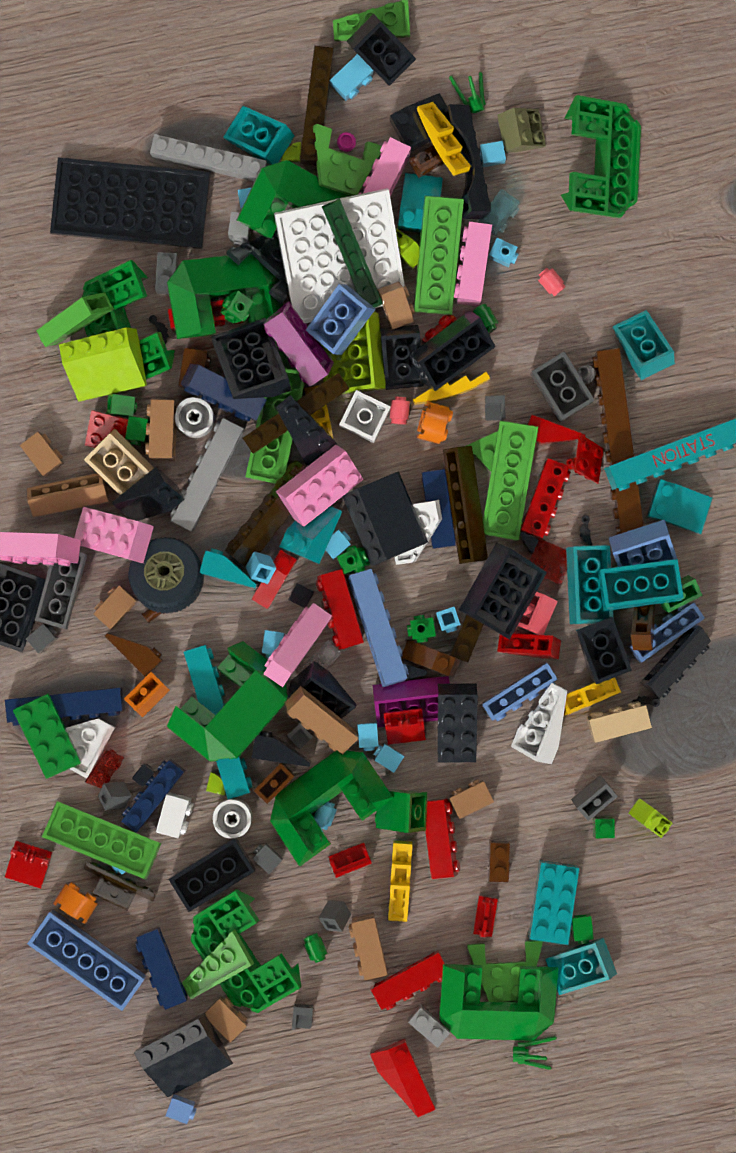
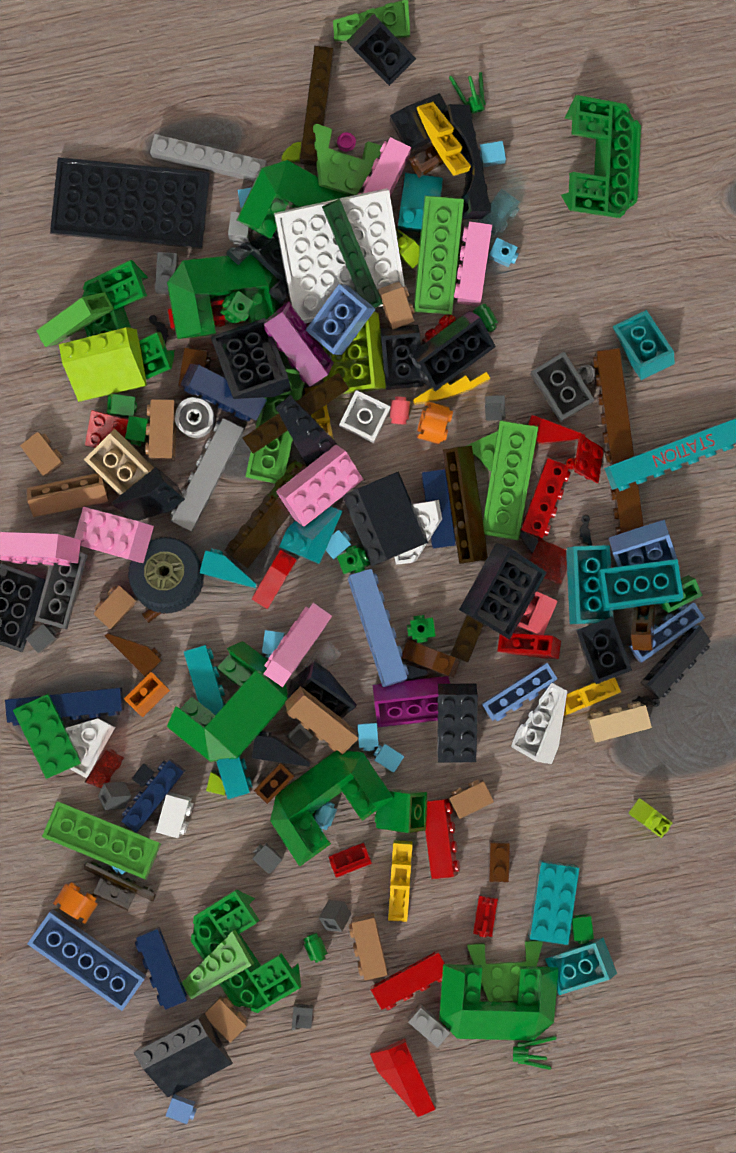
(28, 864): red hinge -> none
(212, 874): black brick -> none
(221, 818): white brick -> none
(259, 135): teal slope -> none
(260, 567): medium azure brick -> none
(301, 595): black slope -> none
(339, 605): red brick -> none
(351, 78): medium azure brick -> none
(404, 726): red hinge -> none
(448, 619): medium azure brick -> none
(521, 129): olive slope -> none
(551, 281): coral brick -> none
(594, 798): dark grey brick -> none
(603, 827): green brick -> none
(679, 506): teal slope -> none

